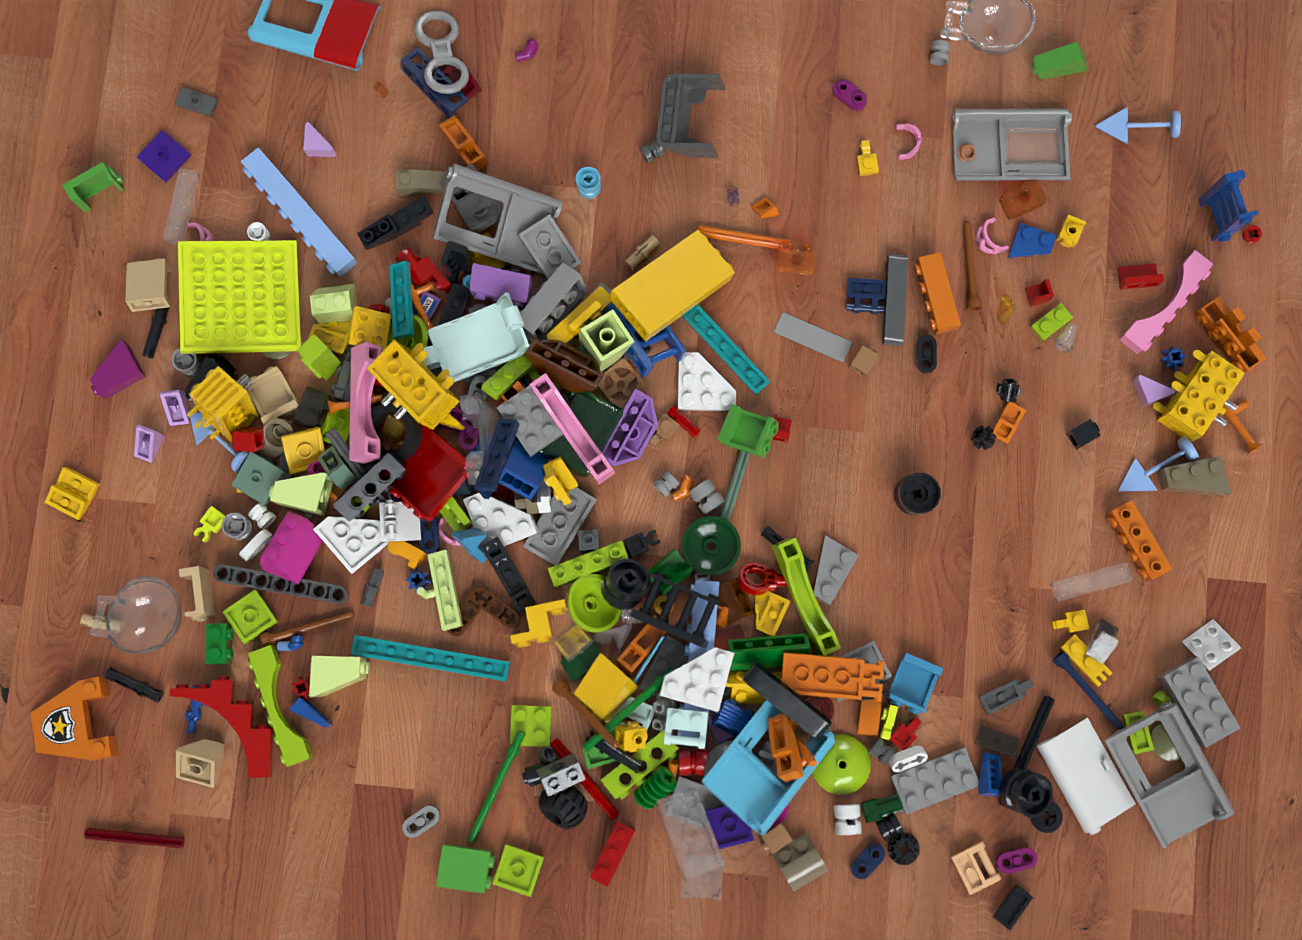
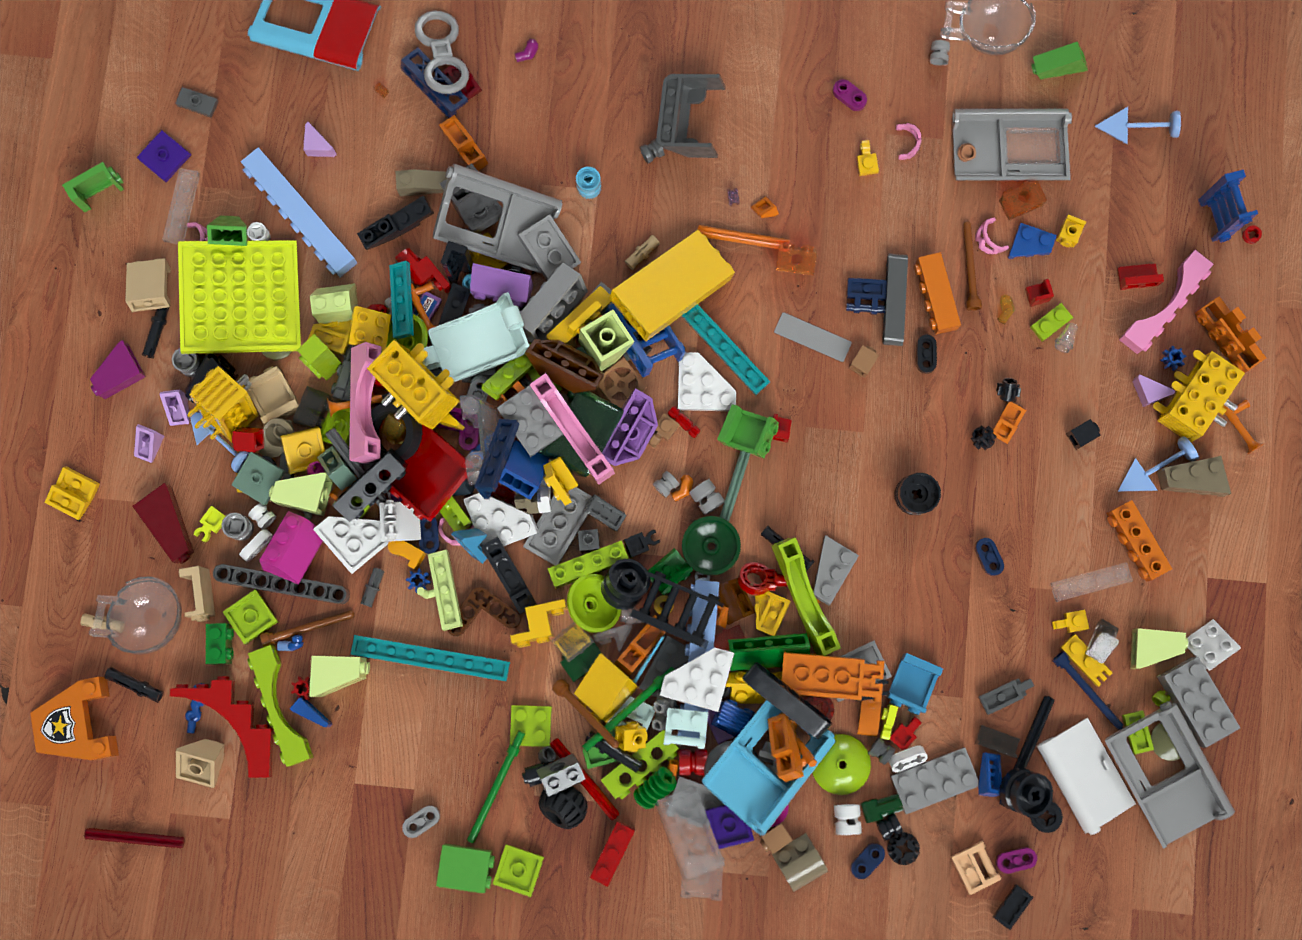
(164, 520): none -> dark red slope
(227, 231): none -> bright green slope
(605, 512): none -> dark grey plate
(991, 556): none -> dark blue plate
(1155, 646): none -> yellowish green slope

